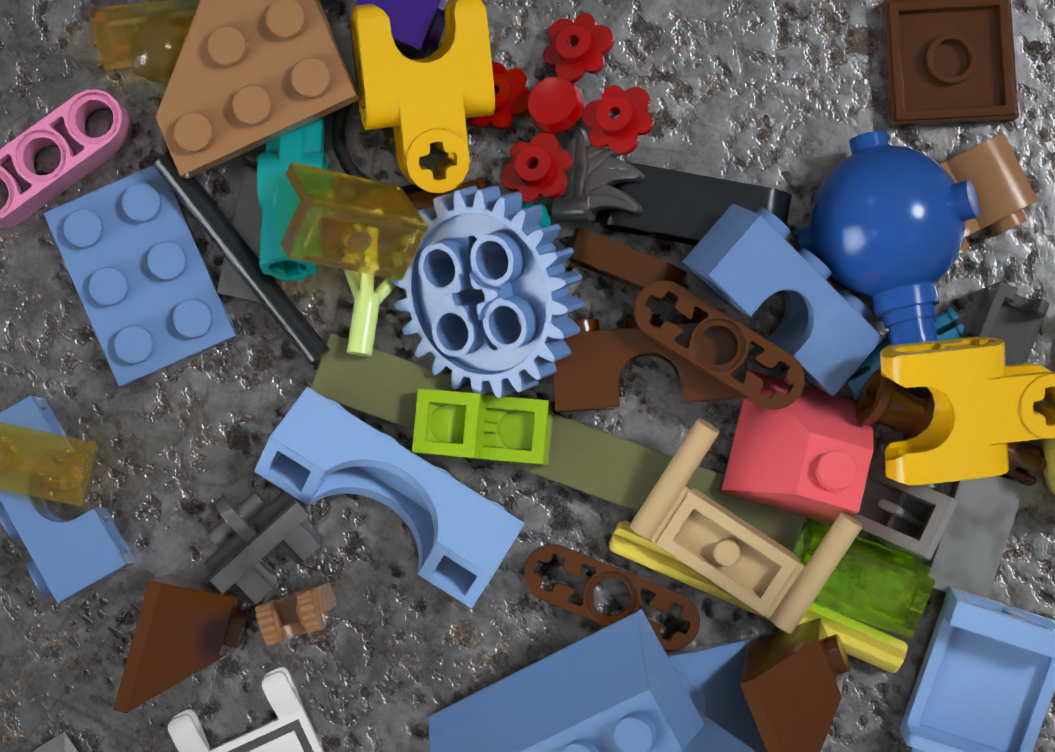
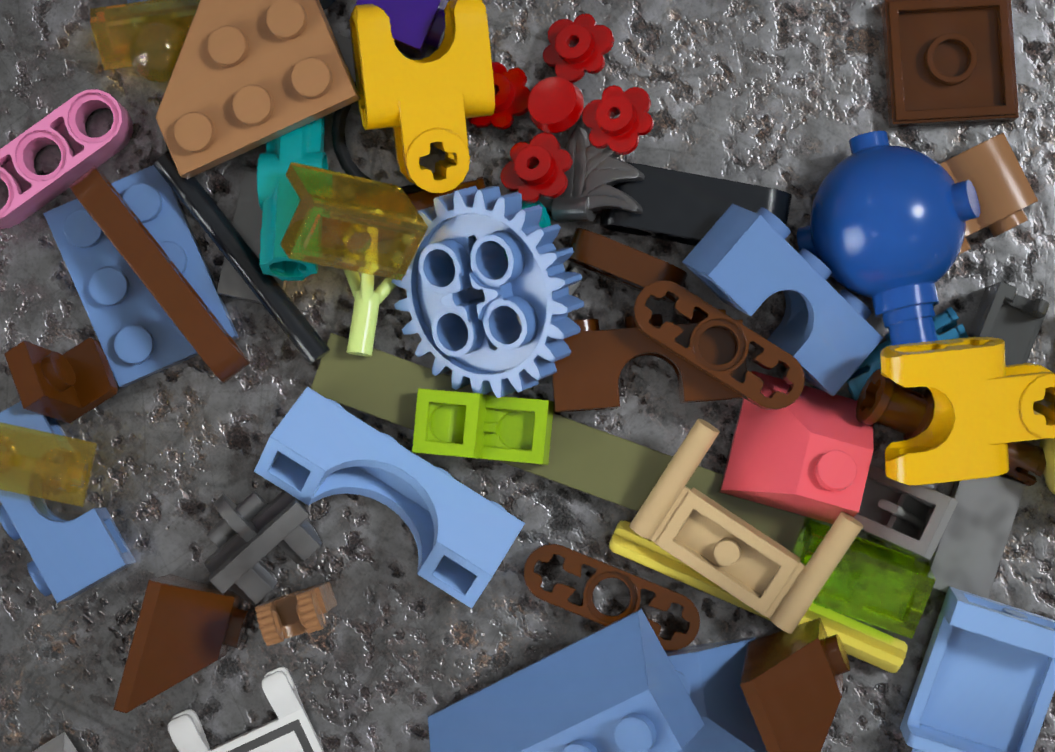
(59, 383): none -> reddish brown bracket
(159, 274): none -> reddish brown beam

